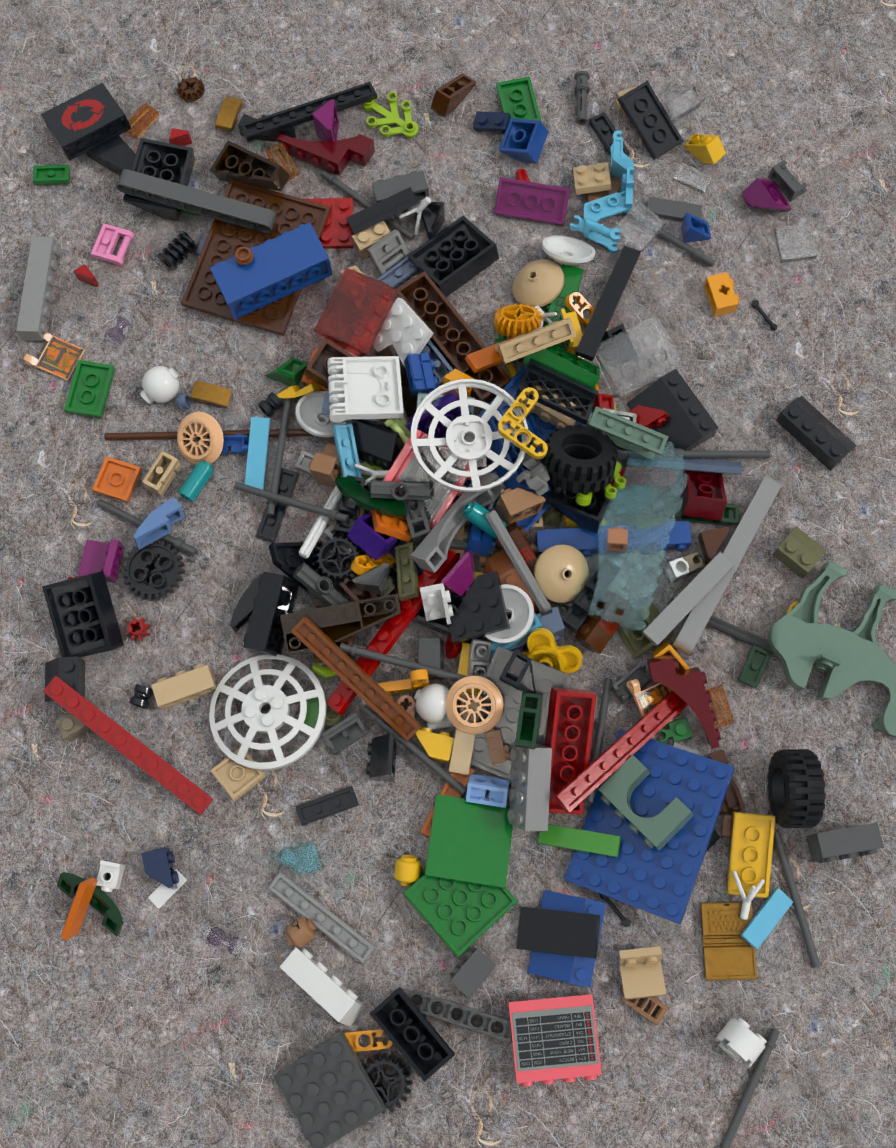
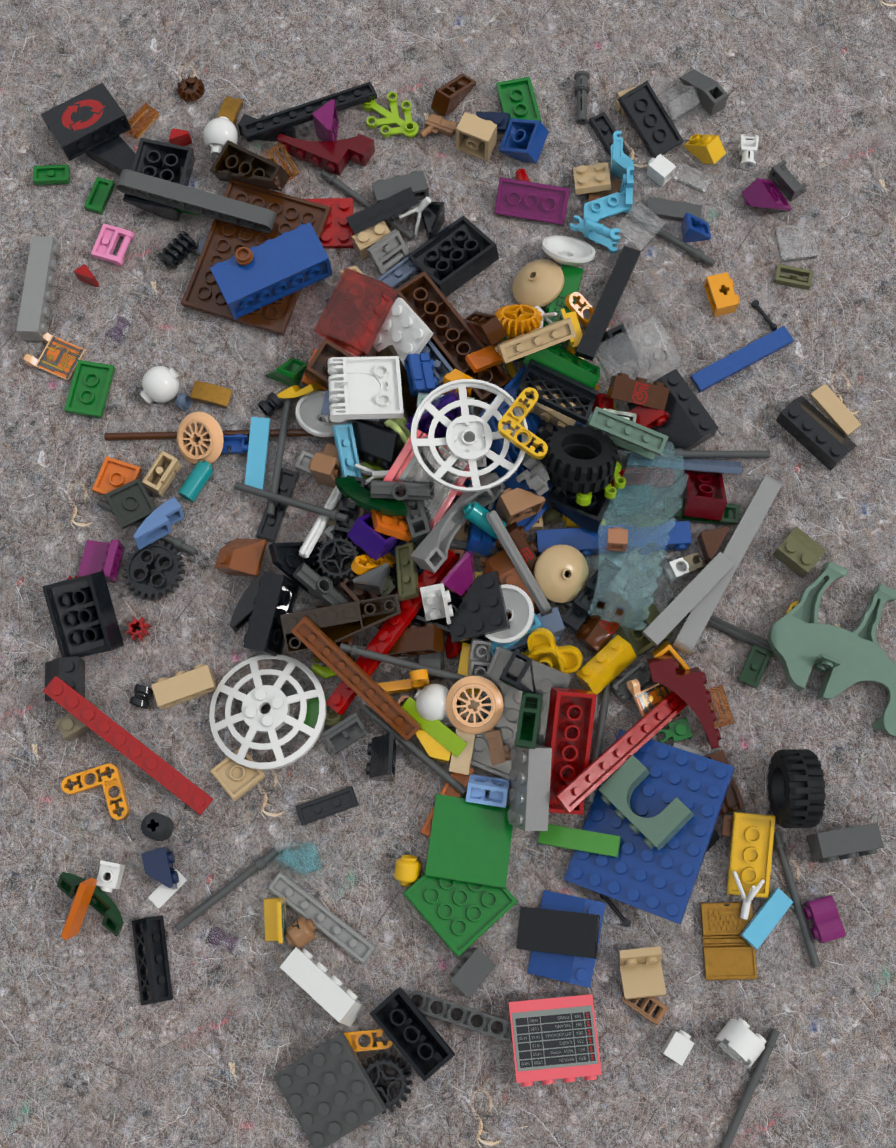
(99, 195): none -> green tile
(107, 784): none -> light orange beam
(130, 503): none -> pearl dark grey plate
(154, 959): none -> black fence
(157, 826): none -> black piece
(217, 133): none -> white brick
(241, 557): none -> dark orange slope
(259, 864): none -> dark grey bar
(275, 919): none -> yellow panel
(419, 641): none -> reddish brown brick
(436, 730): none -> lime sticker
(437, 124): none -> medium nougat piece
(476, 136): none -> tan brick
(486, 327): none -> reddish brown brick
(544, 430): none -> black plate
(606, 665): none -> yellow brick
(638, 391): none -> reddish brown brick
(660, 170): none -> white brick
(678, 1046): none -> white brick
(710, 92): none -> dark grey slope
(741, 359): none -> blue tile
(747, 150): none -> white connector
(793, 280): none -> olive tile
(824, 919): none -> magenta brick
(835, 410): none -> tan tile

